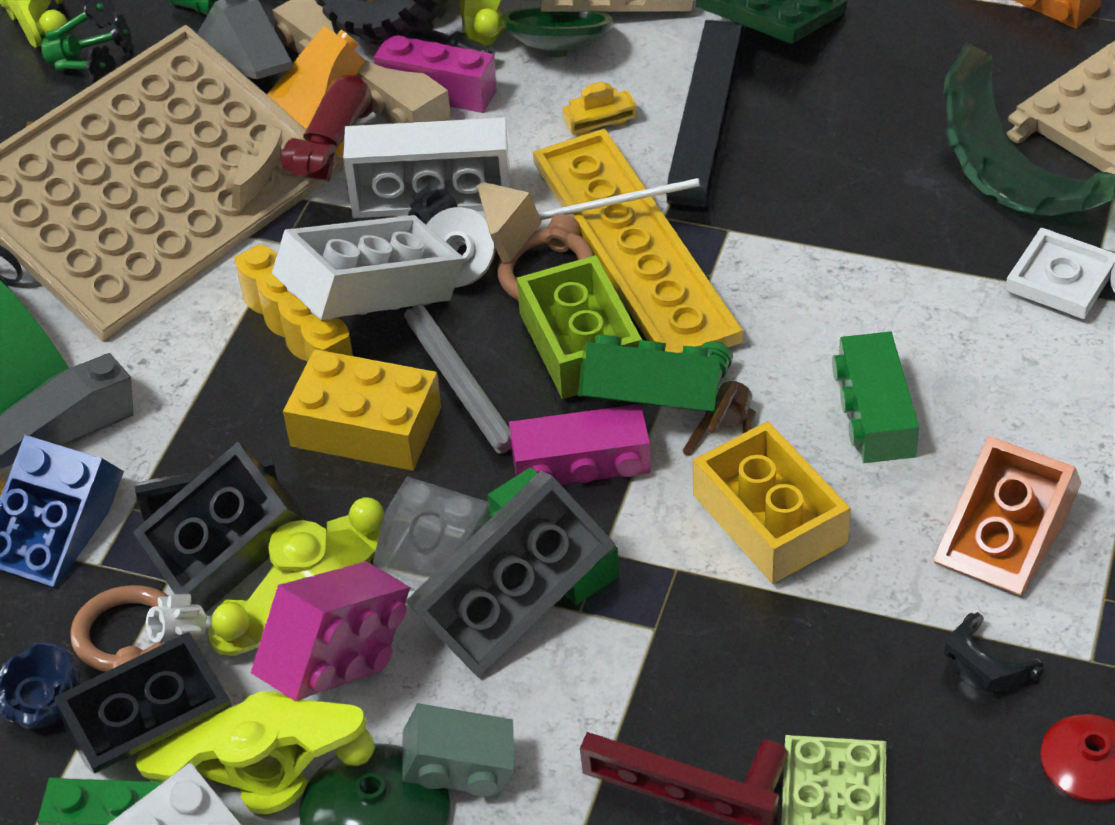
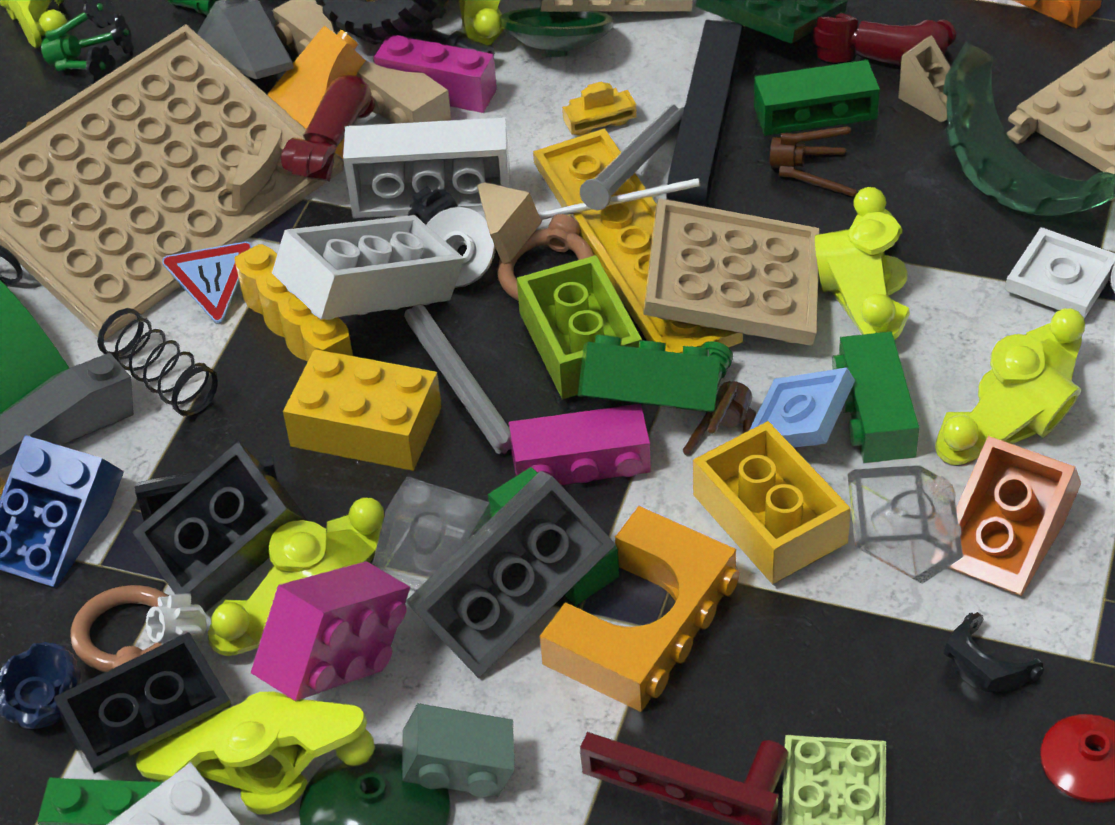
(184, 377): none -> black piece
(208, 276): none -> piece
(597, 192): none -> light grey axle
(637, 660): none -> light orange arch
(733, 272): none -> tan plate
(789, 152): none -> reddish brown plant
(806, 405): none -> light blue plate
(816, 97): none -> green brick
(841, 38): none -> dark red piece
(859, 272): none -> neon yellow piece
(905, 519): none -> clear slope
(924, 79): none -> tan slope
(1023, 391): none -> neon yellow piece

